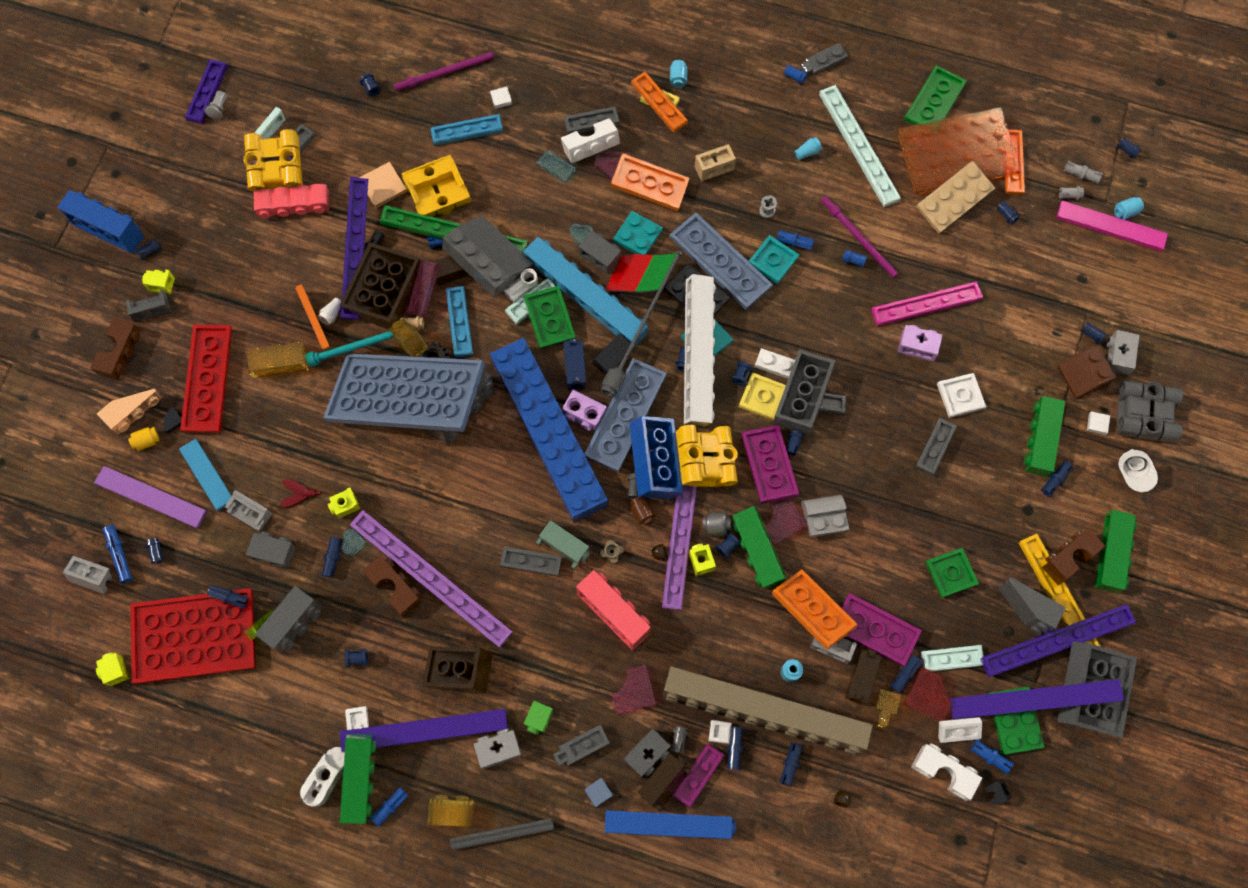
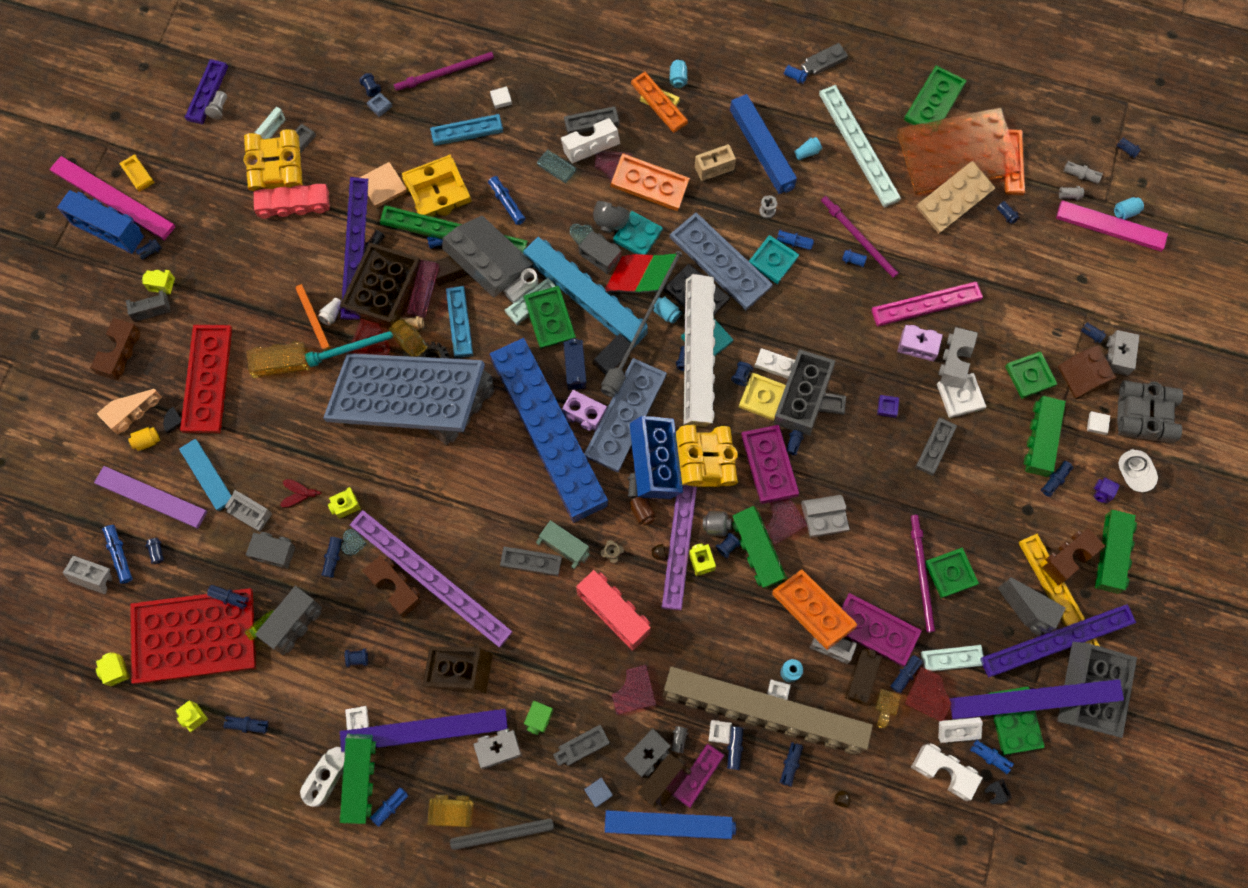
(112, 197): none -> dark pink tile
(136, 173): none -> yellow tile
(191, 716): none -> neon yellow brick
(246, 724): none -> dark blue pin
(368, 329): none -> clear red plate
(379, 104): none -> sand blue tile
(503, 195): none -> blue pin
(610, 217): none -> dark grey cylinder
(667, 310): none -> medium azure brick
(763, 144): none -> blue brick
(778, 689): none -> white tile
(888, 406): none -> dark purple plate
(917, 536): none -> magenta bar
(961, 344): none -> light grey arch
(1031, 375): none -> green plate
(1105, 490): none -> dark purple plate

